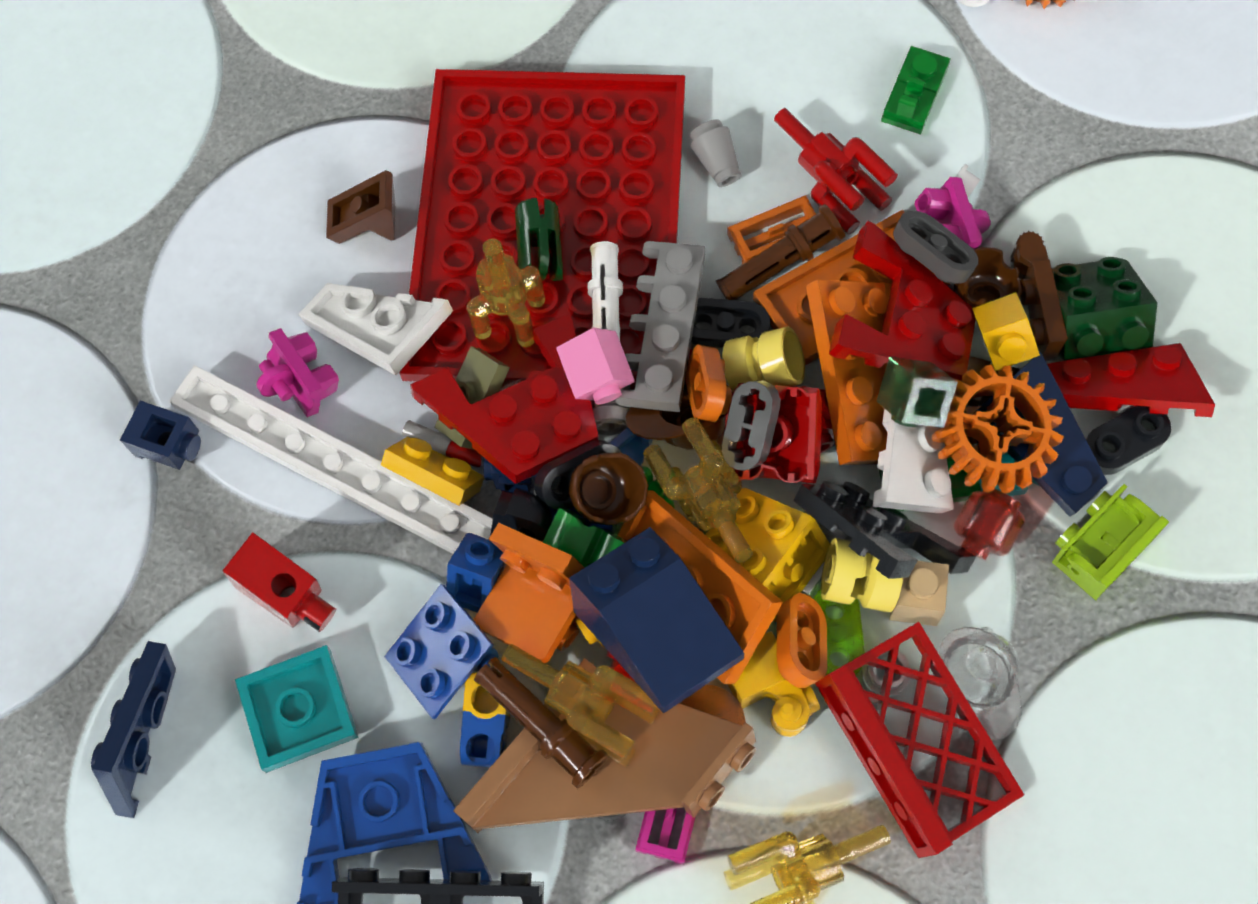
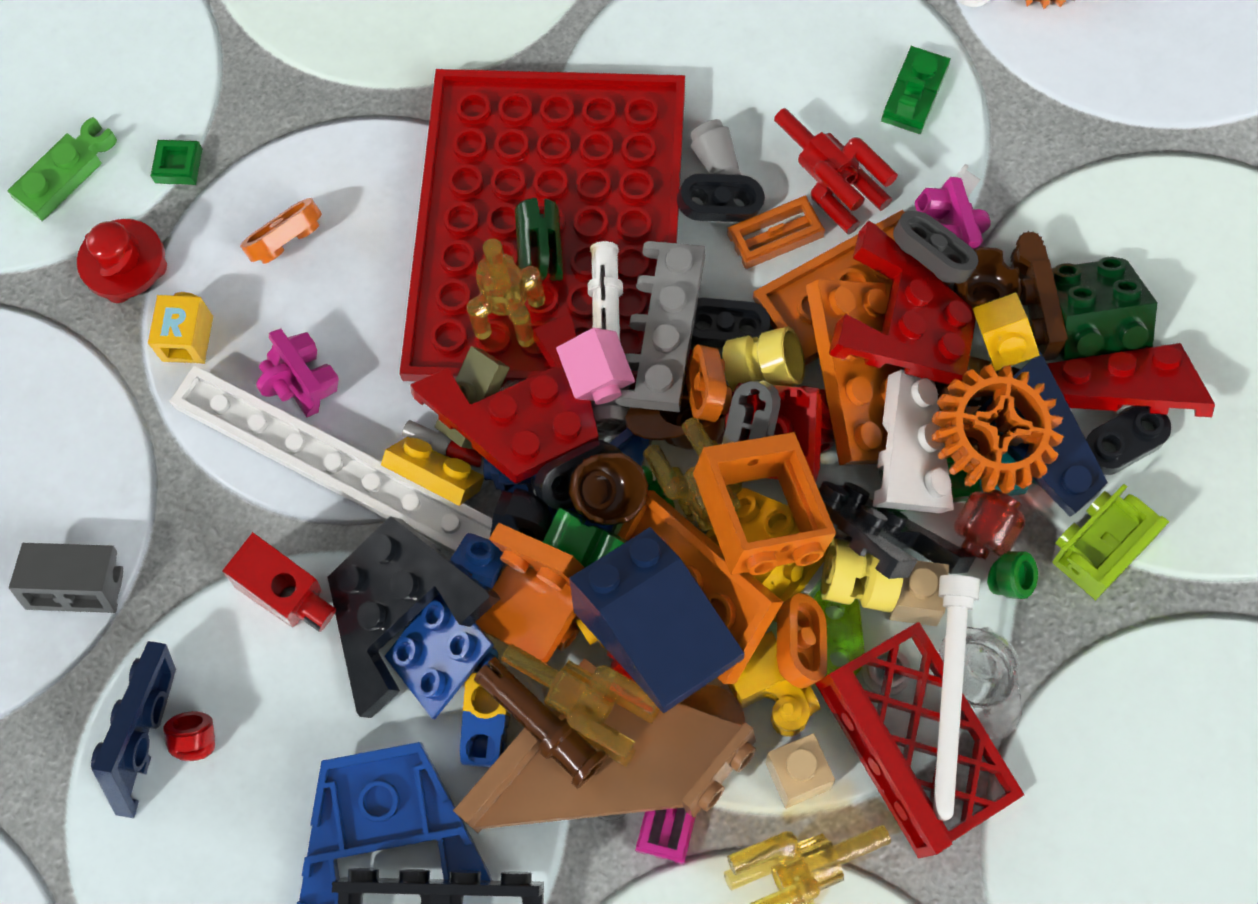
(61, 169): none -> bright green plate
(67, 577): none -> dark grey hinge
(121, 259): none -> red plate
(154, 426): dark blue brick -> none
(176, 162): none -> green tile
(180, 328): none -> yellow brick
(190, 736): none -> red tile
(268, 240): none -> orange plate
(296, 709): teal plate -> none
(363, 209): reddish brown slope -> none
(375, 325): white wing -> none
(383, 590): none -> black wing
(717, 196): none -> black plate
(757, 460): none -> orange window
(797, 244): reddish brown pin -> none
(799, 770): none -> tan brick
(916, 392): brick -> none
(958, 596): none -> white piece
(1013, 575): none -> green tile

